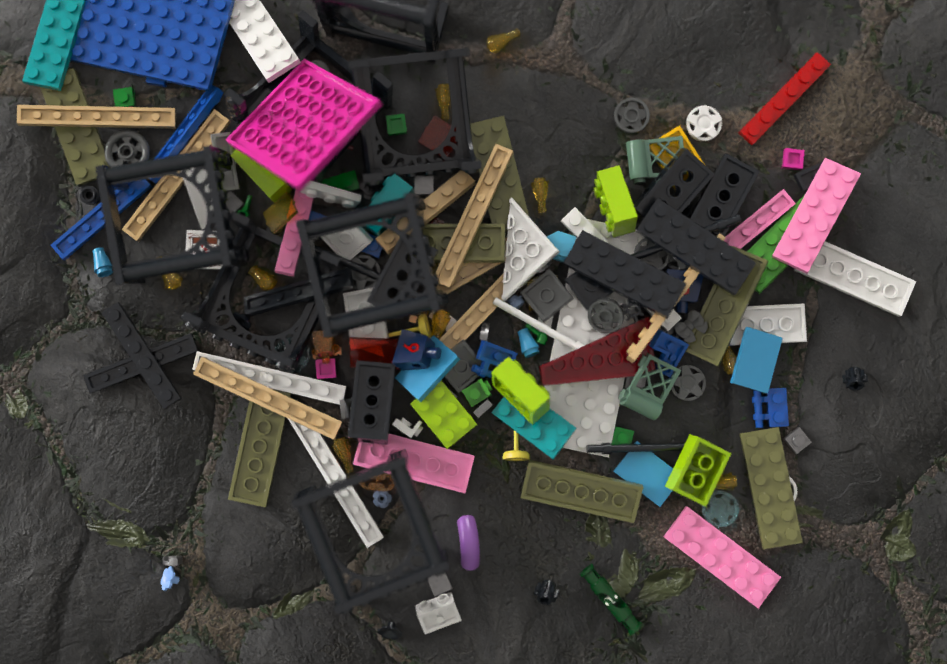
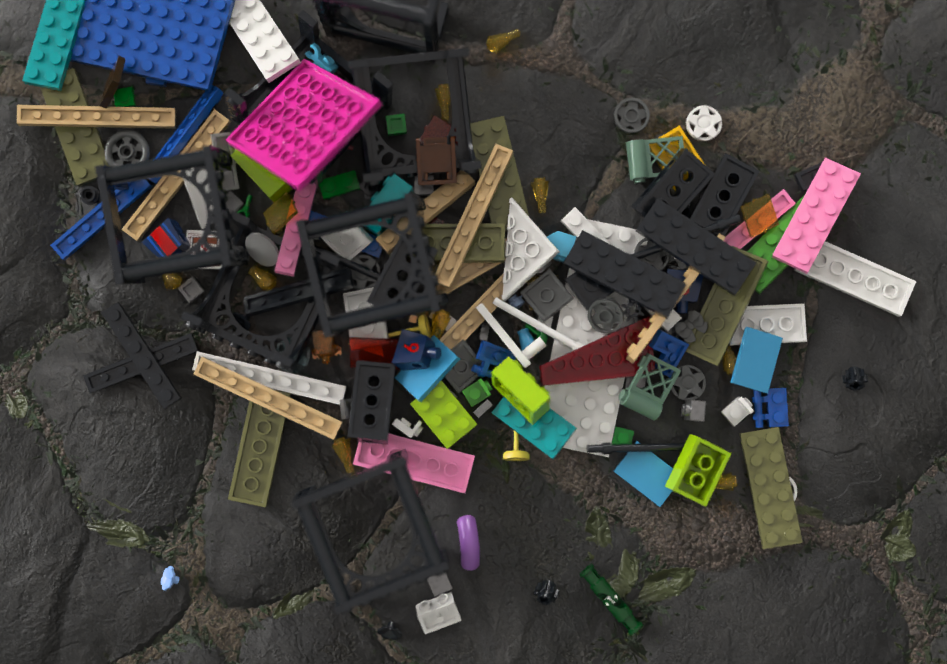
(102, 264): dark azure cone -> none
(112, 82): none -> dark brown tile
(167, 239): none -> torso
(172, 560): flat silver tile -> none
(191, 289): none -> flat silver tile
(262, 249): none -> light grey piece
(320, 60): none -> medium azure plate
(326, 371): dark pink plate -> none
(331, 194): white plate -> none
(333, 472): white plate -> none
(379, 486): clear orange beam -> none
(382, 503): sand blue plate -> none
(436, 156): none -> reddish brown container
(524, 355): none -> white piece
(581, 491): olive plate -> none
(615, 201): lime brick -> none
(693, 410): none -> flat silver piece
(721, 509): clear light blue wheel -> none
(722, 557): bright pink plate -> none
(737, 410): none -> white bracket
(759, 215): none -> clear yellow piece
(784, 98): red plate -> none
(793, 159): dark pink plate -> none
(797, 440): flat silver plate -> none

